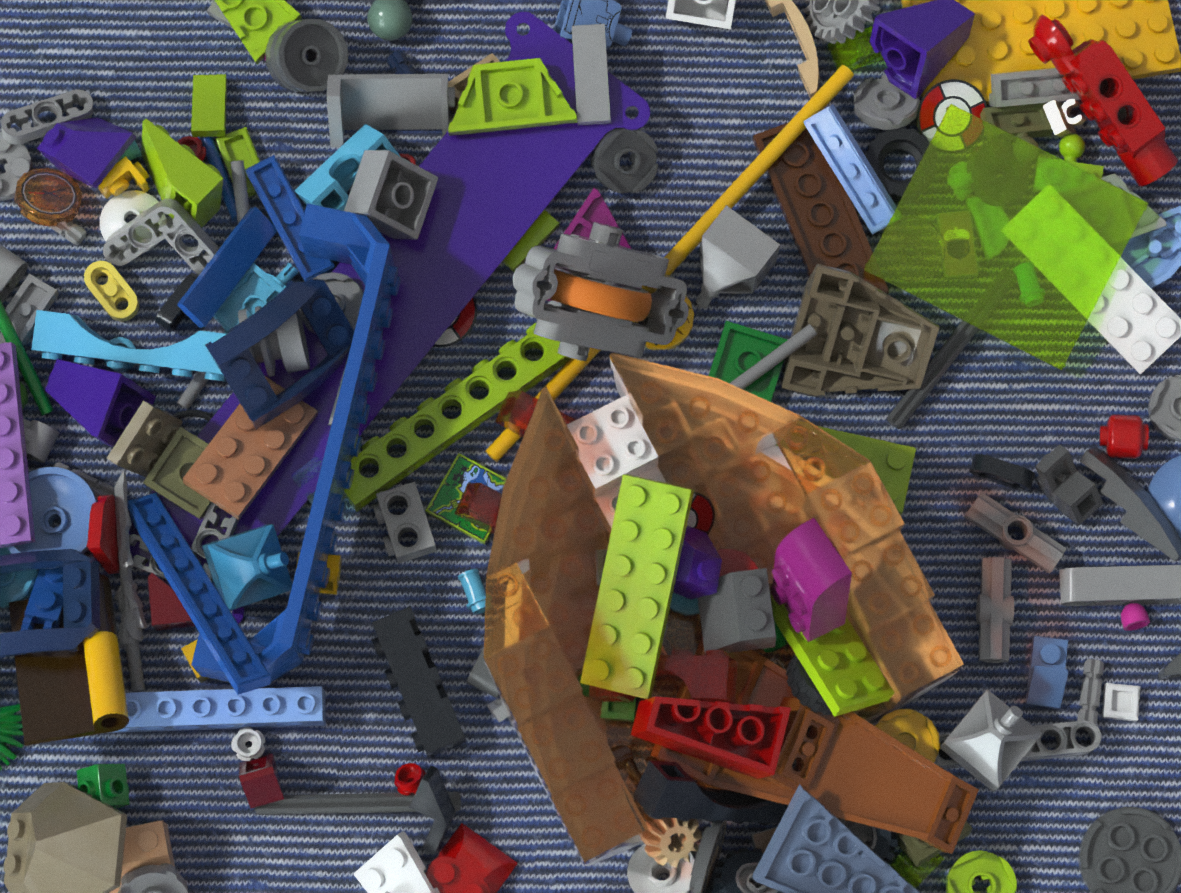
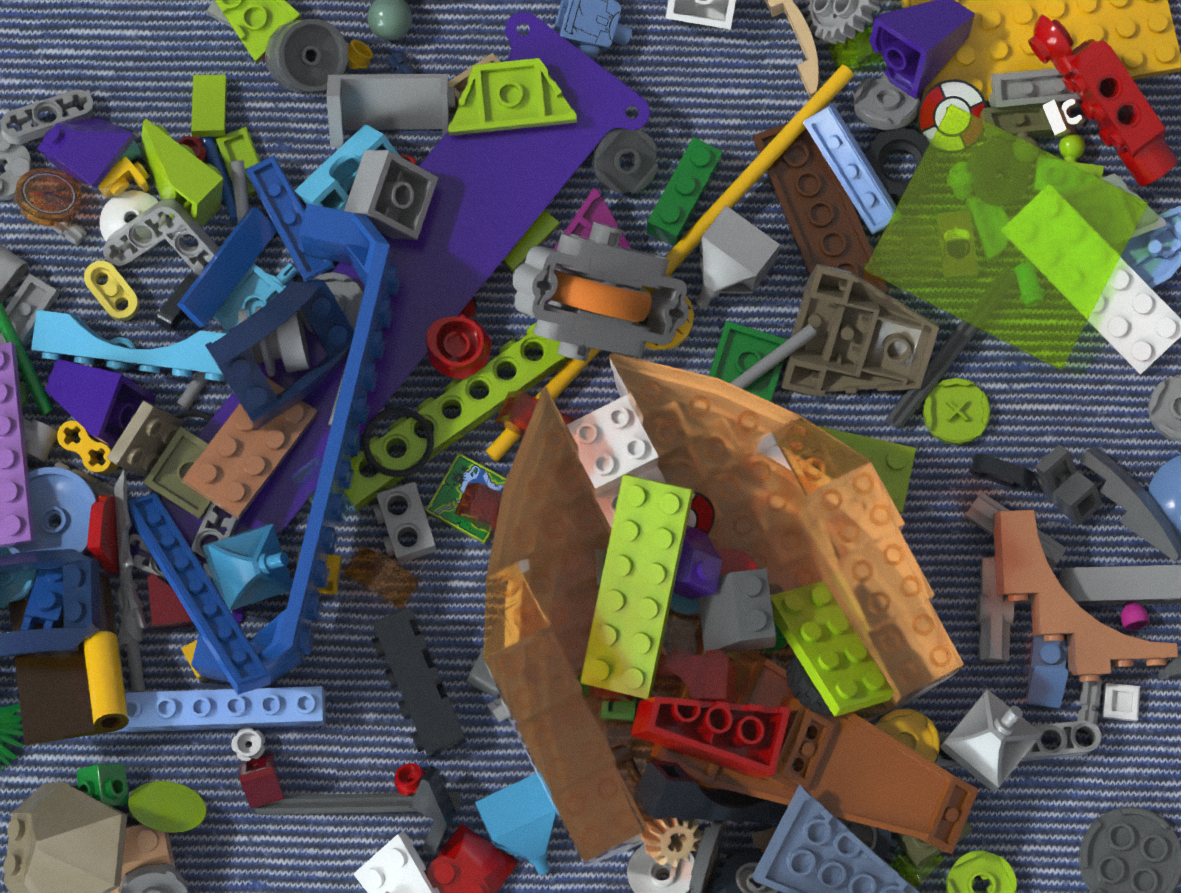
(87, 448): none -> yellow axle
(167, 806): none -> lime sticker
(358, 55): none -> yellow plate
(381, 576): none -> clear orange slope
(397, 473): none -> black tyre
(457, 346): none -> red hat
(473, 590): medium azure pin -> none
(520, 820): none -> dark azure piece
(591, 74): light grey tile -> none
(684, 192): none -> green brick
(811, 581): magenta brick -> none
(956, 411): none -> lime tile
(1090, 644): none -> nougat arch
(1124, 436): red head -> none

